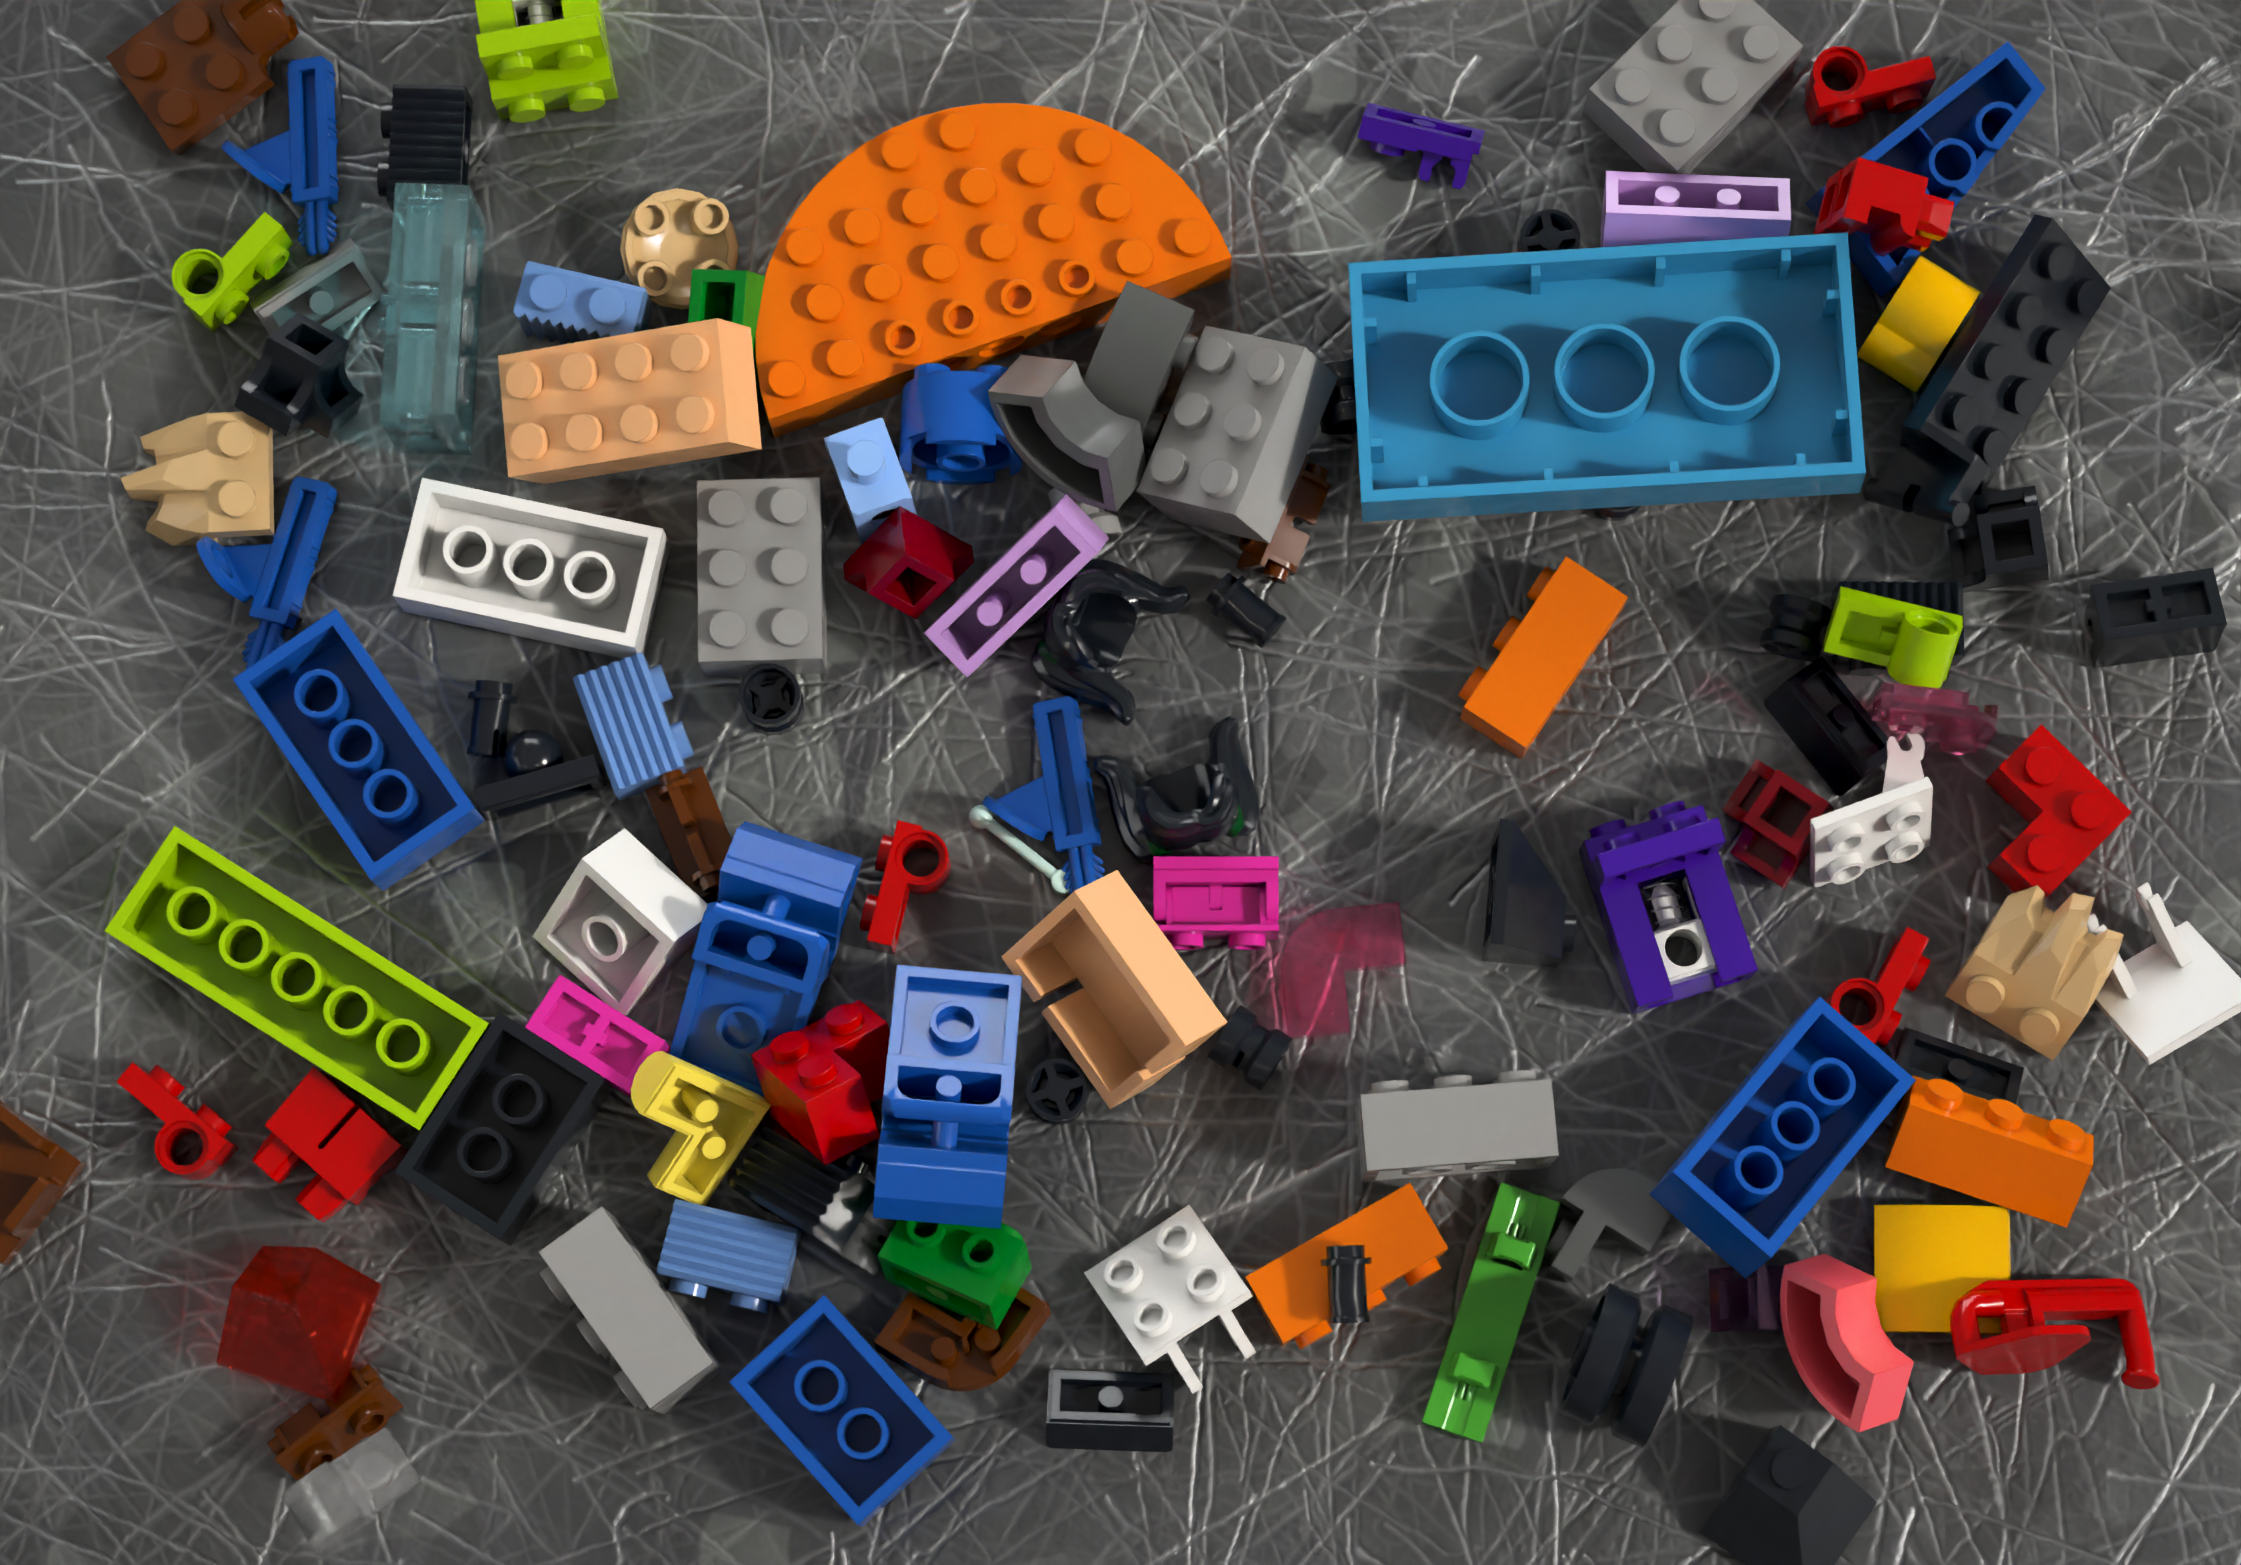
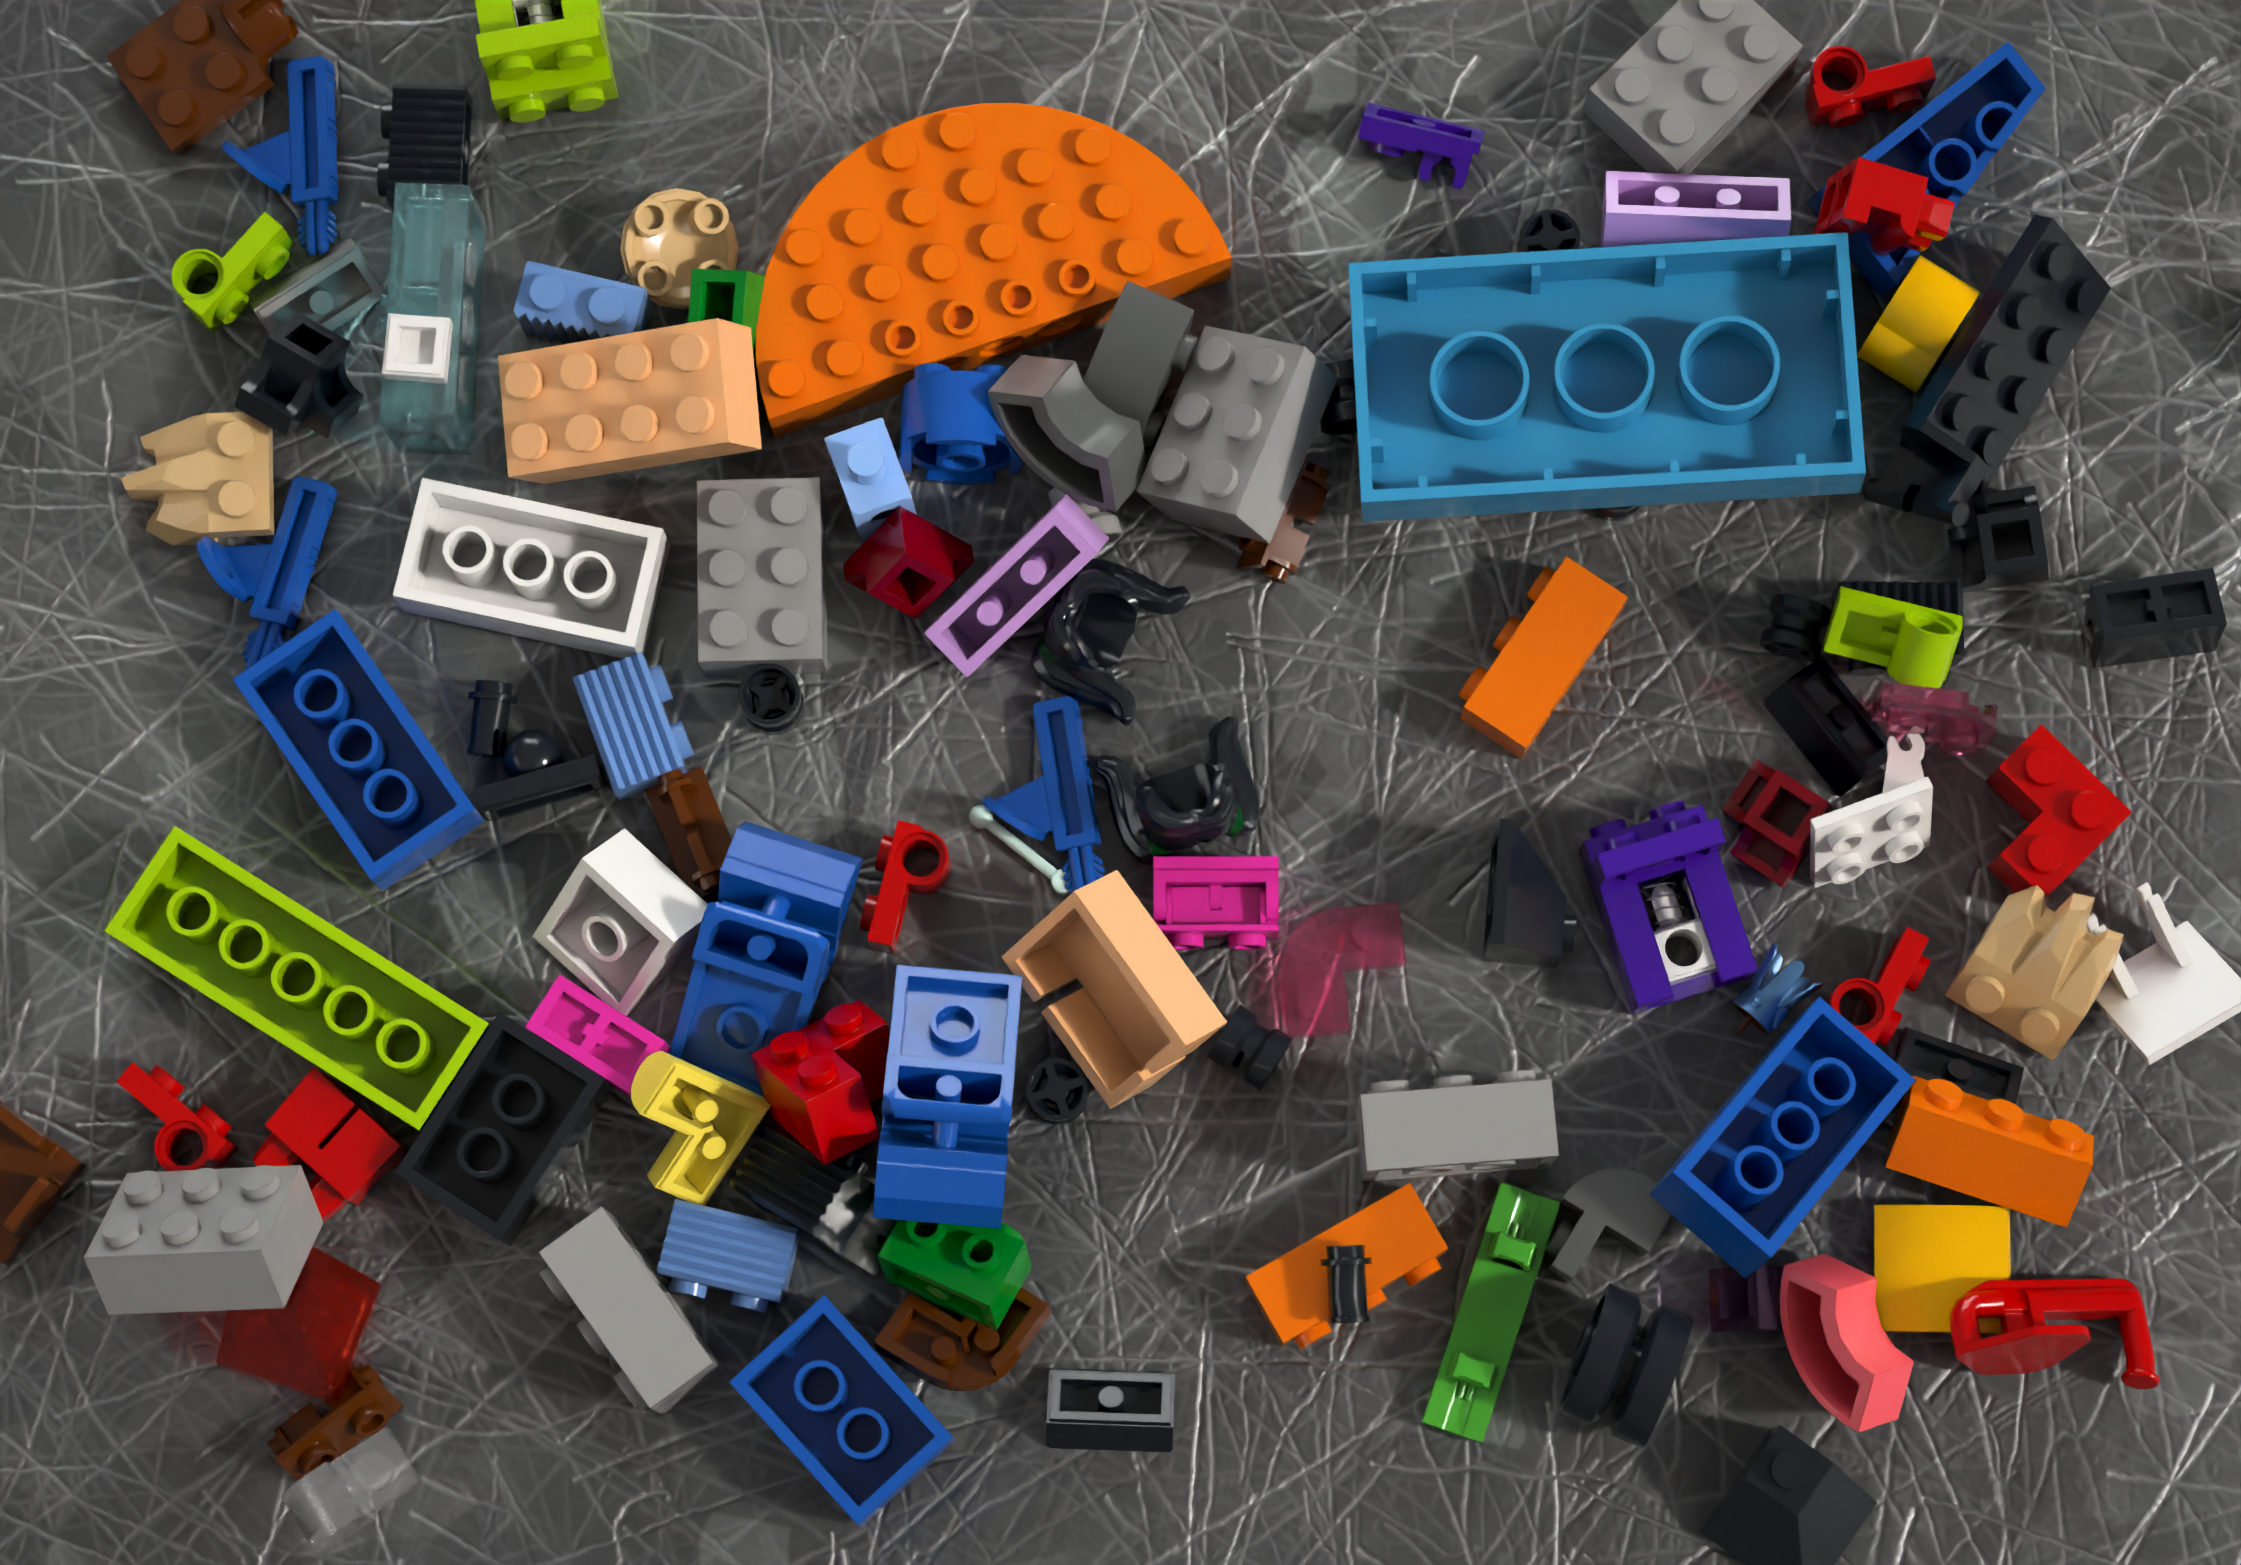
(204, 1240): none -> light grey brick
(417, 348): none -> white tile
(1170, 1287): white plate -> none
(1245, 609): black pin -> none
(1770, 997): none -> flat silver piece

